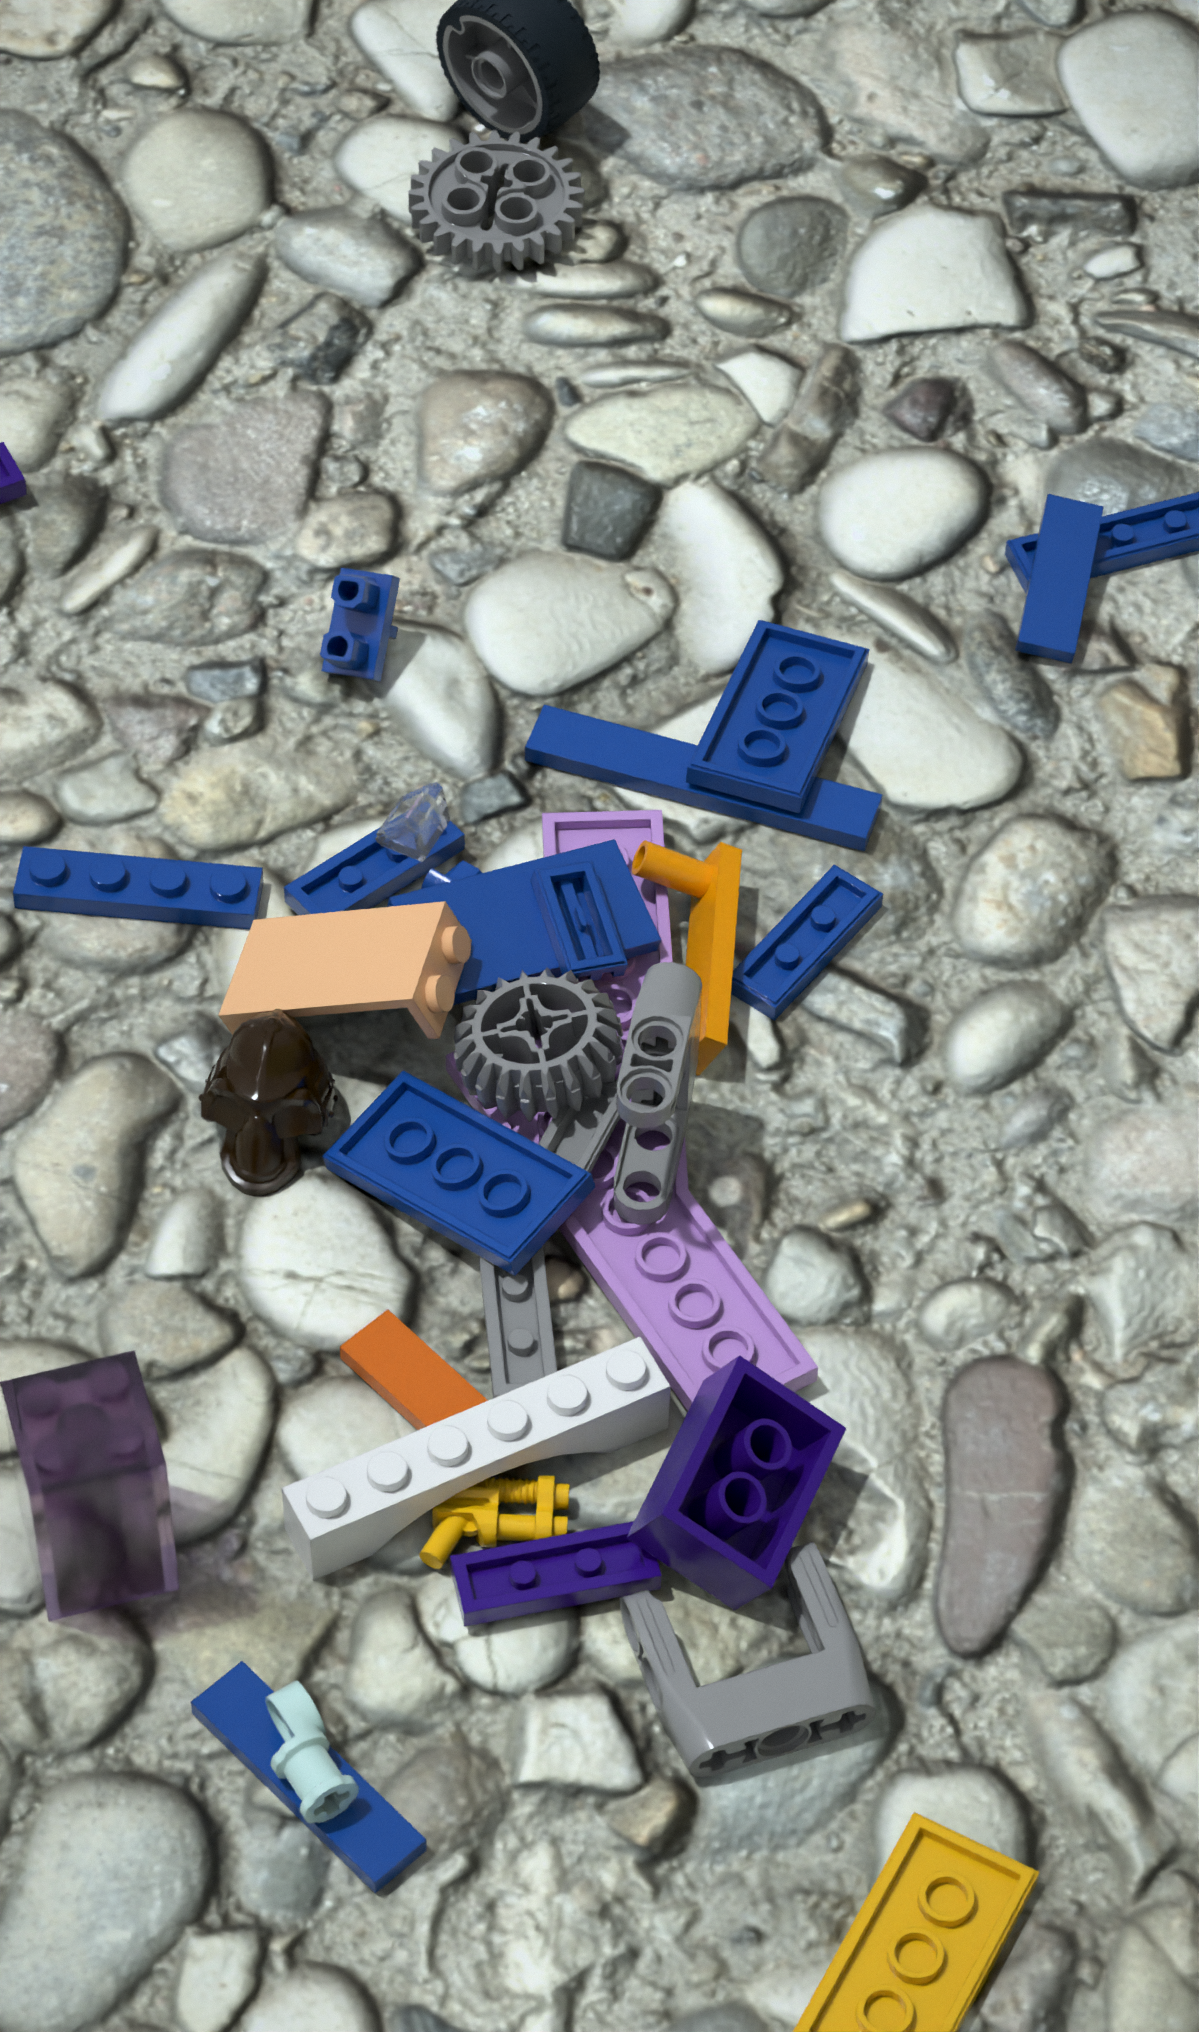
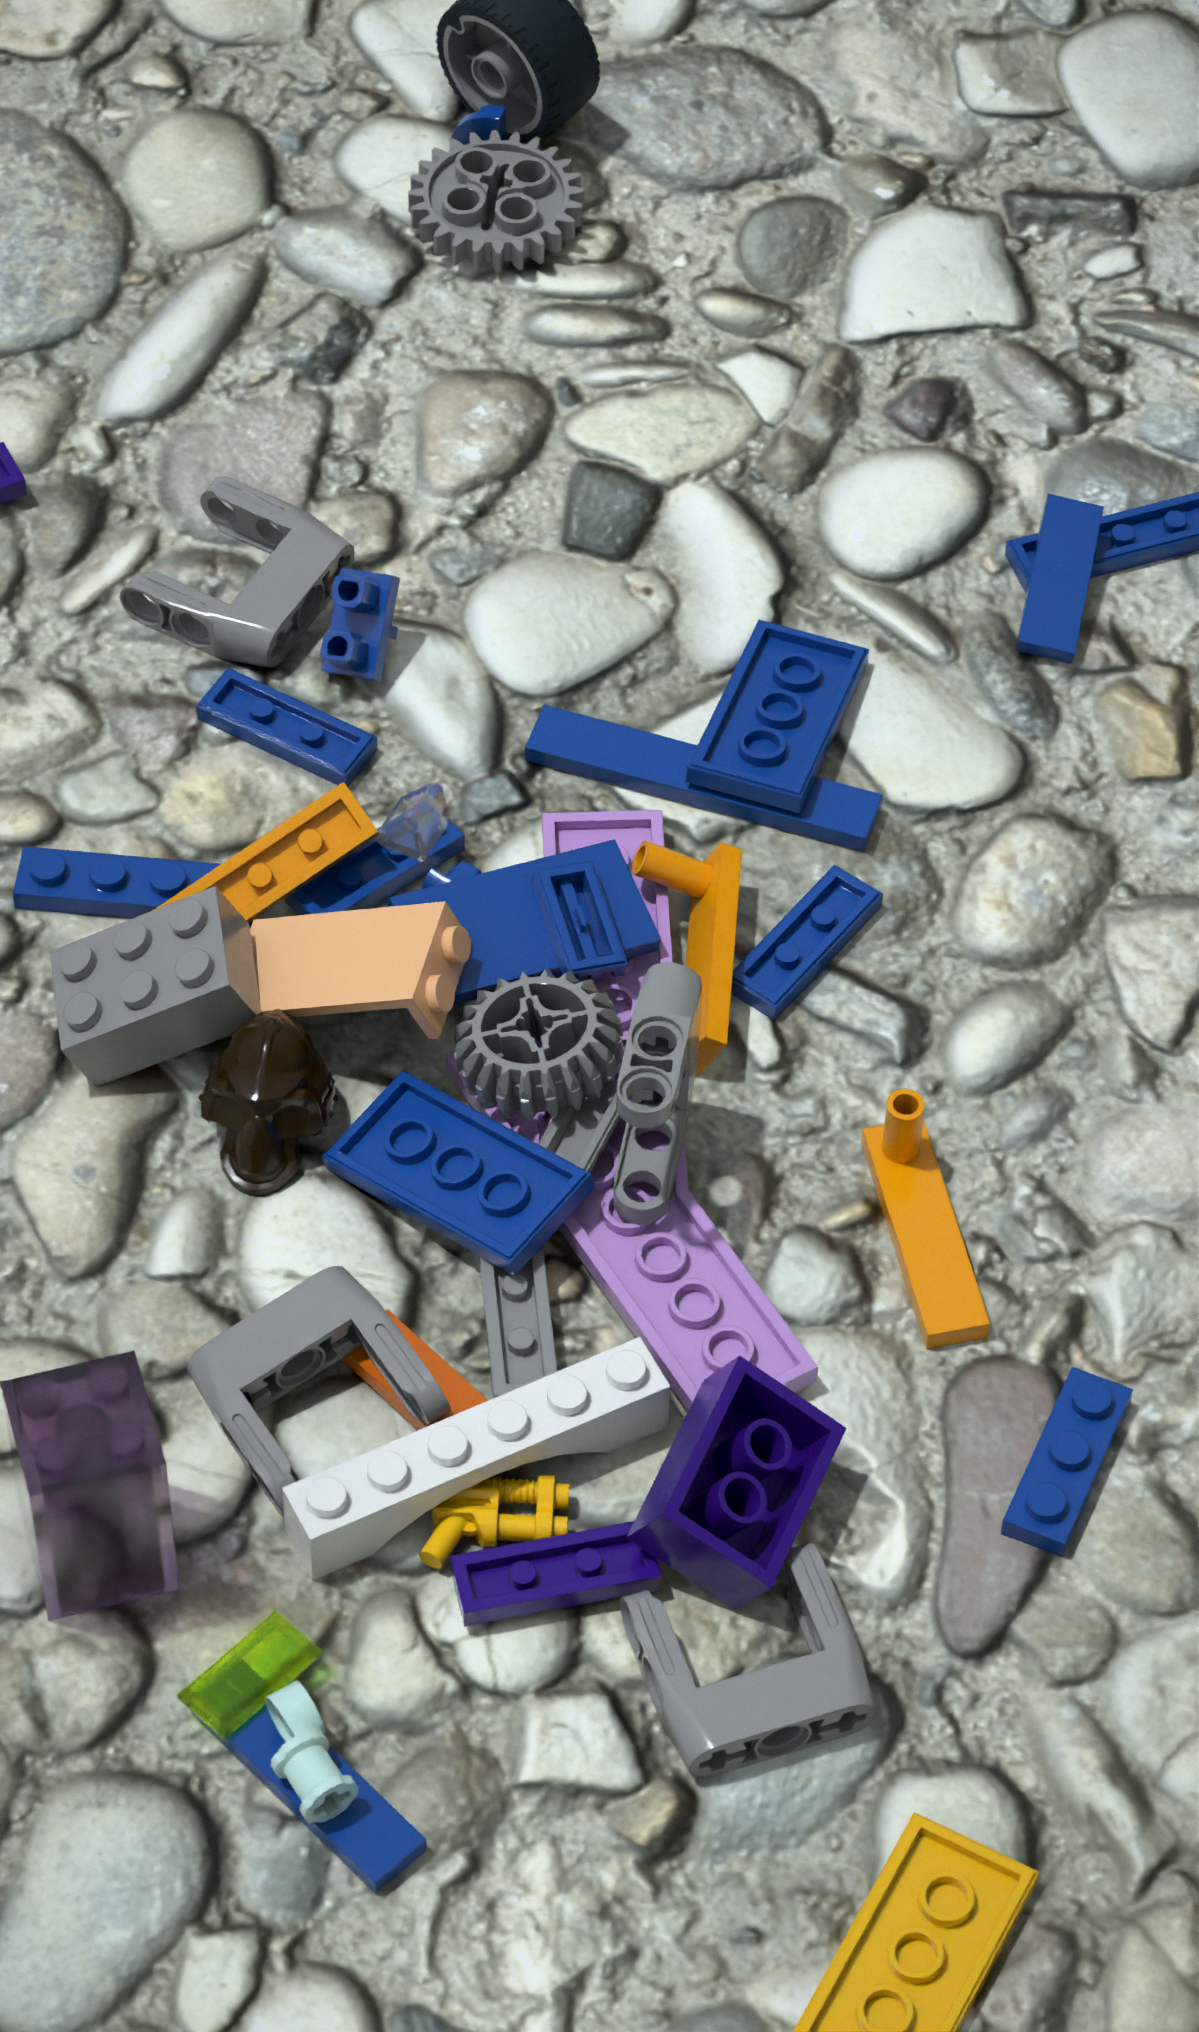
(155, 986): none -> light grey brick
(248, 1672): none -> clear neon green tile
(274, 603): none -> light grey connector
(286, 728): none -> blue tile
(289, 854): none -> light orange piece
(289, 1345): none -> light grey connector
(482, 123): none -> blue tile
(923, 1225): none -> light orange piece
(1066, 1462): none -> blue plate

